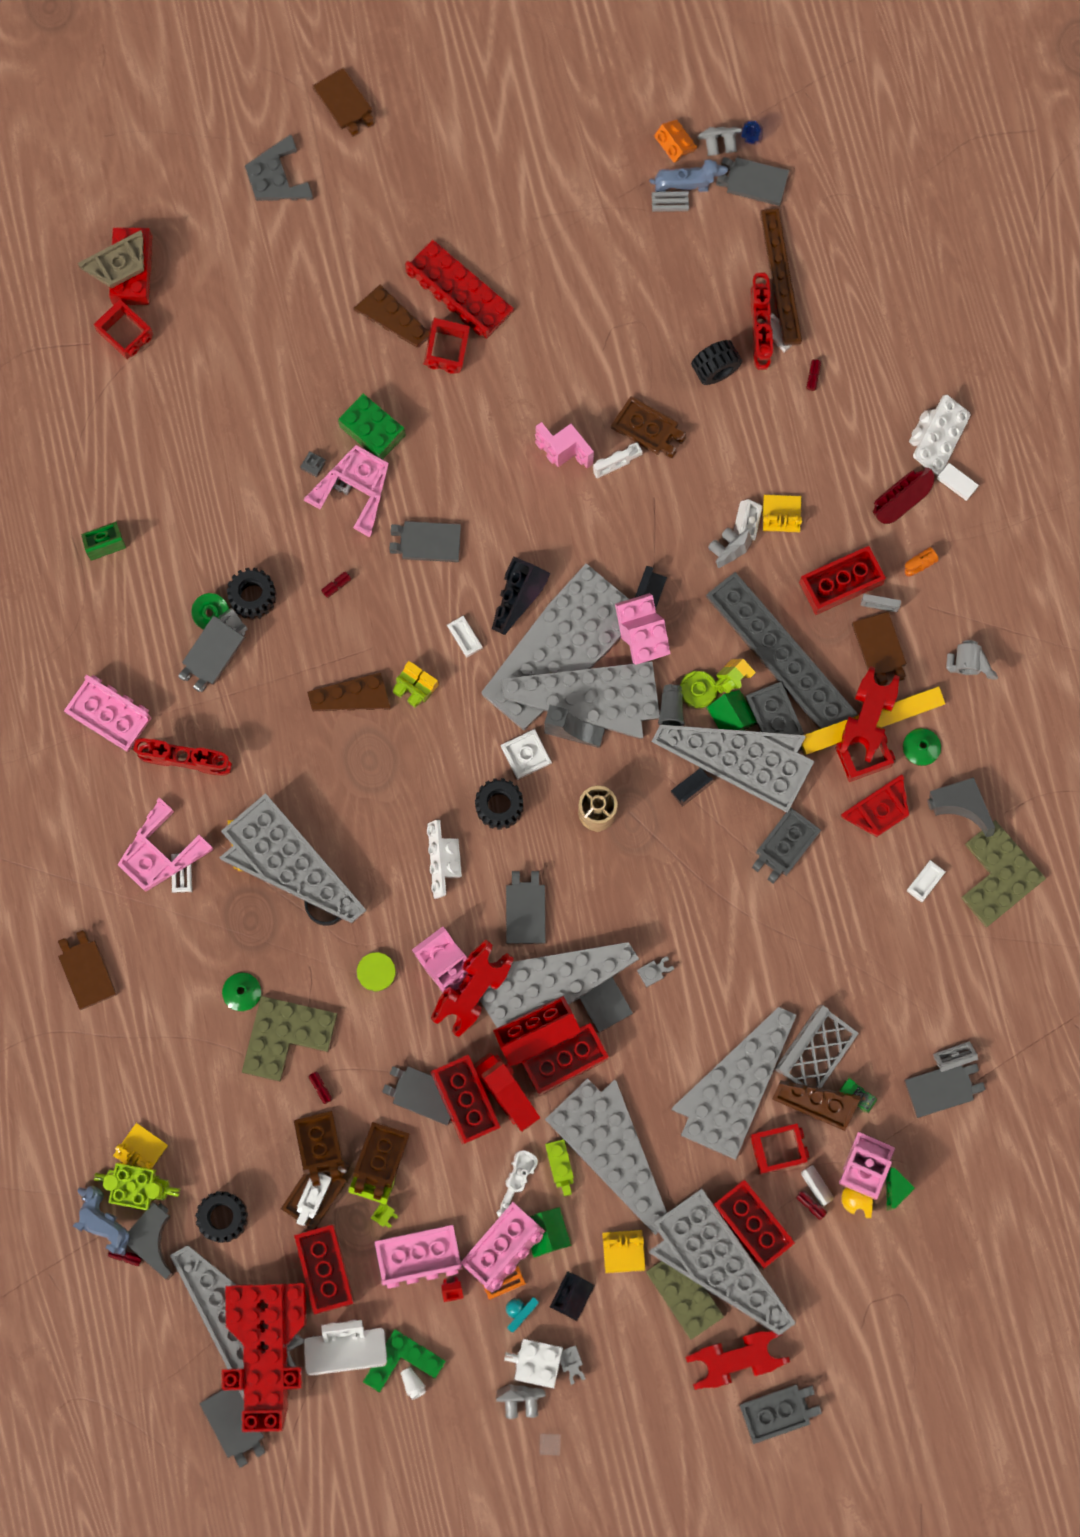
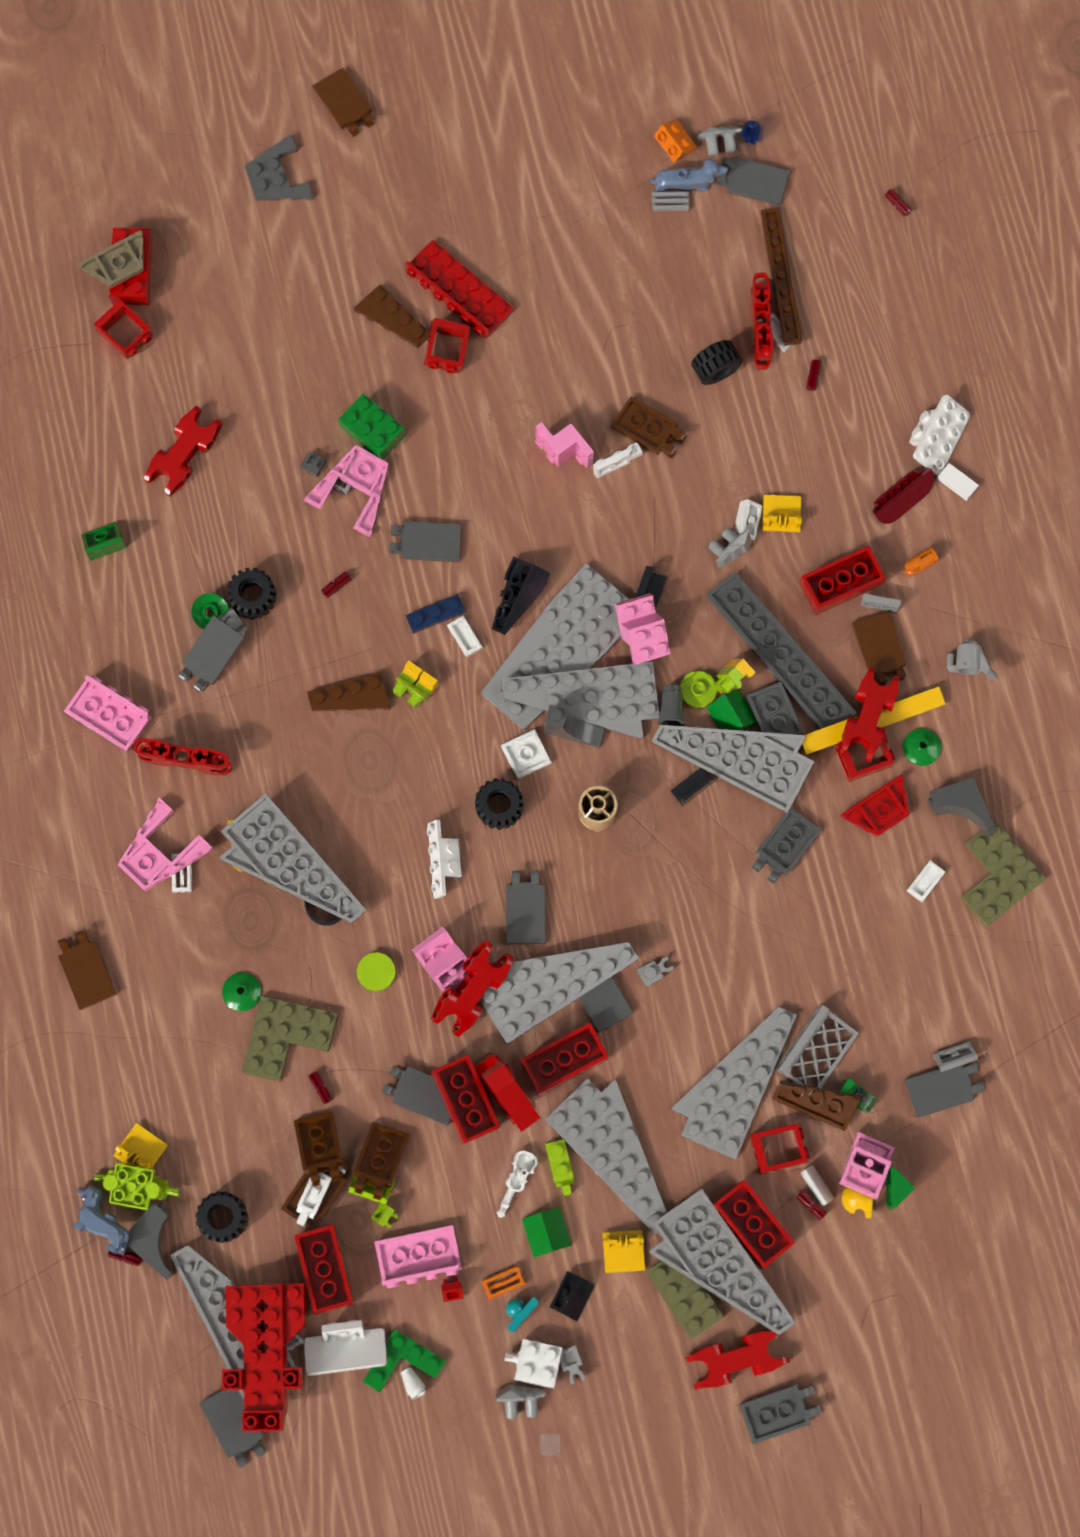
(181, 453): none -> red piece
(435, 614): none -> dark blue plate
(503, 1247): bright pink bracket -> none
(537, 1031): red brick -> none
(895, 200): none -> dark red piece

